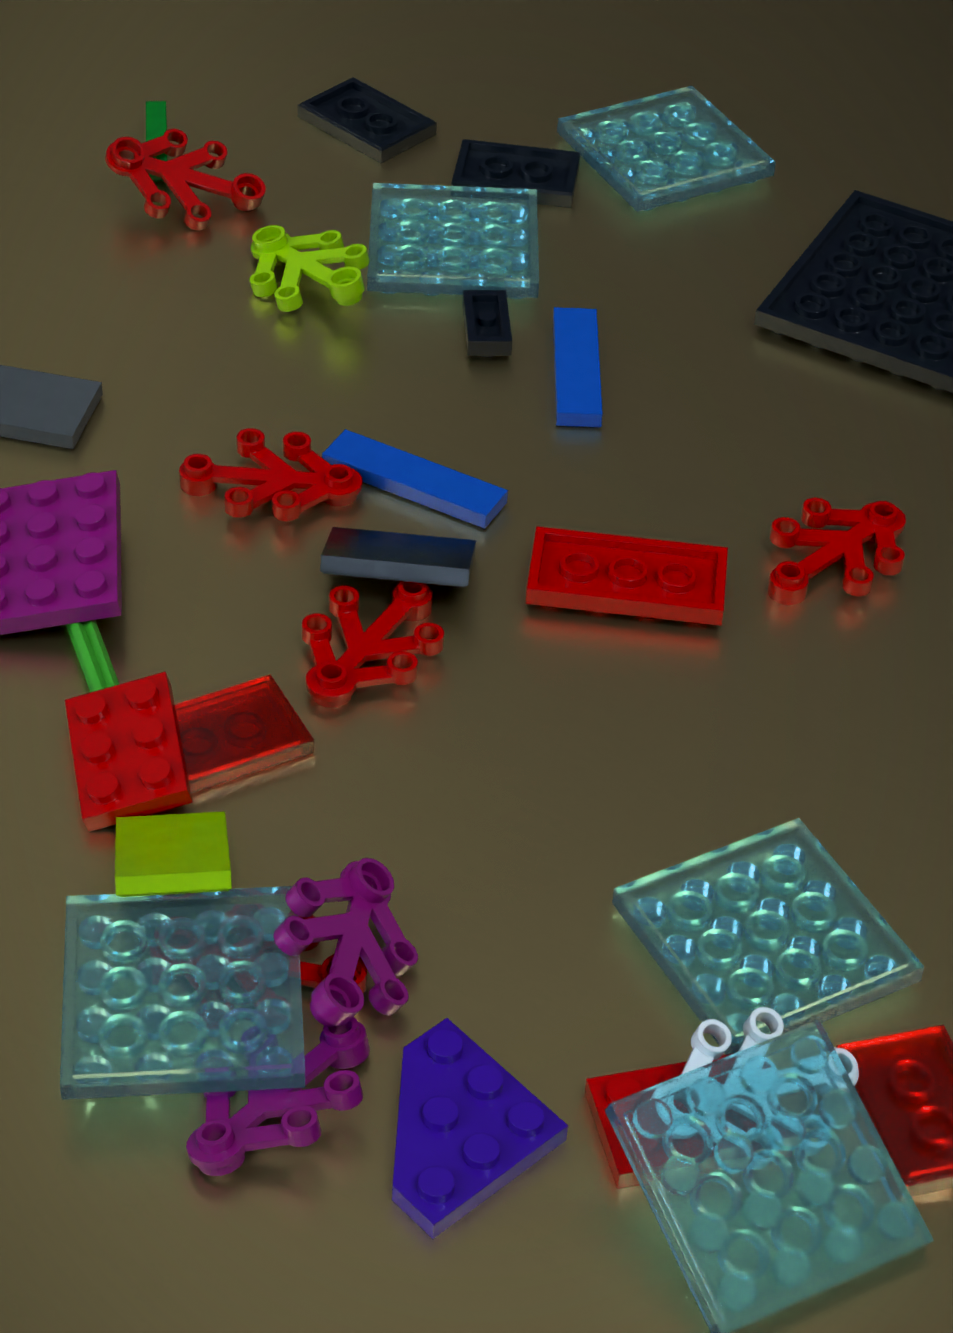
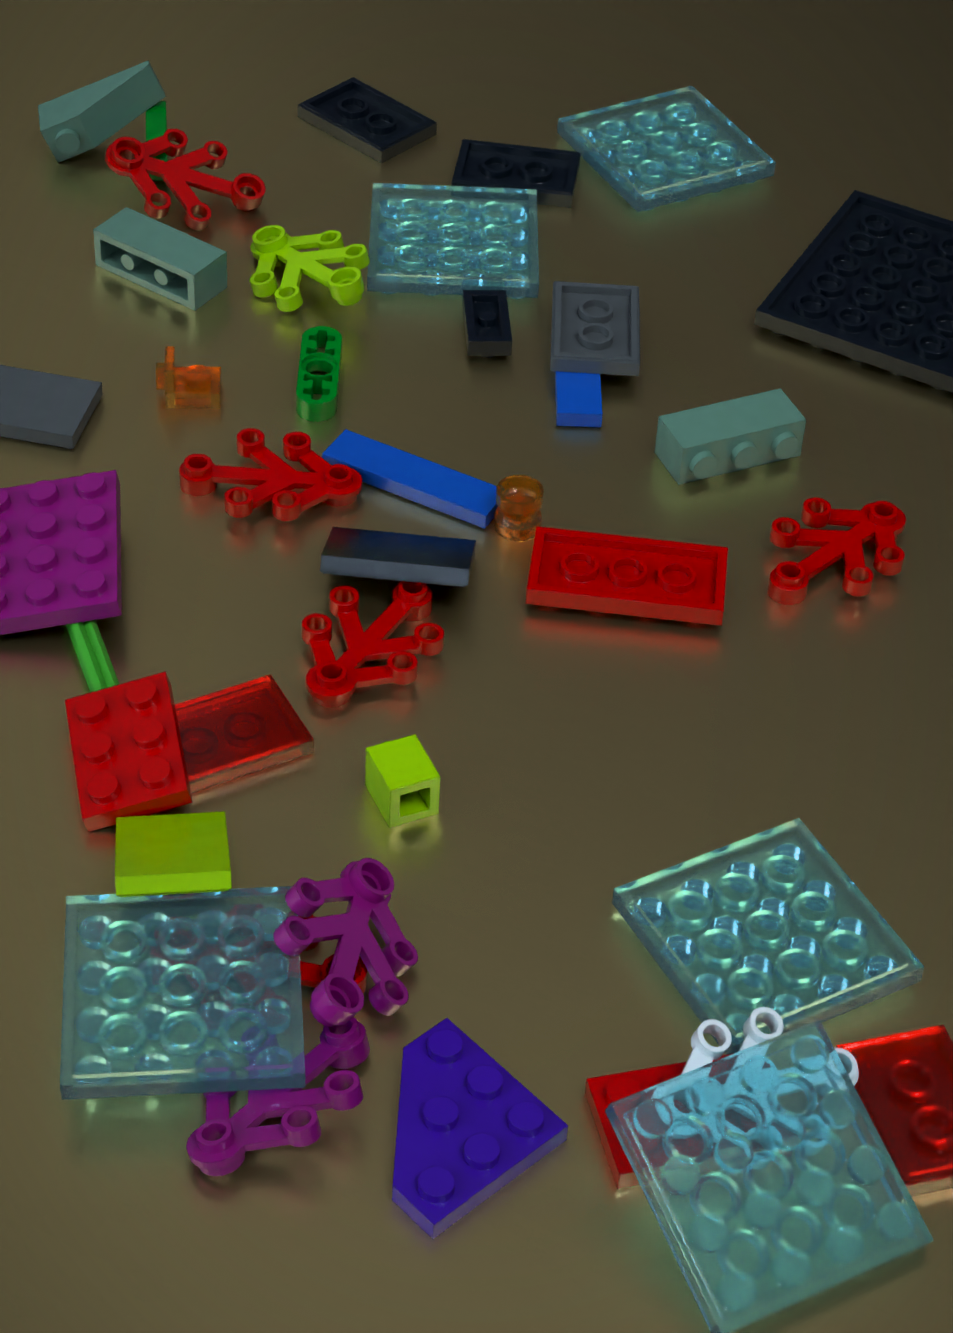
(98, 110): none -> sand green slope
(160, 258): none -> sand green brick
(188, 386): none -> clear orange bracket
(326, 384): none -> green beam
(402, 780): none -> lime brick
(518, 507): none -> clear orange wheel
(595, 328): none -> dark grey tile
(729, 436): none -> sand green brick

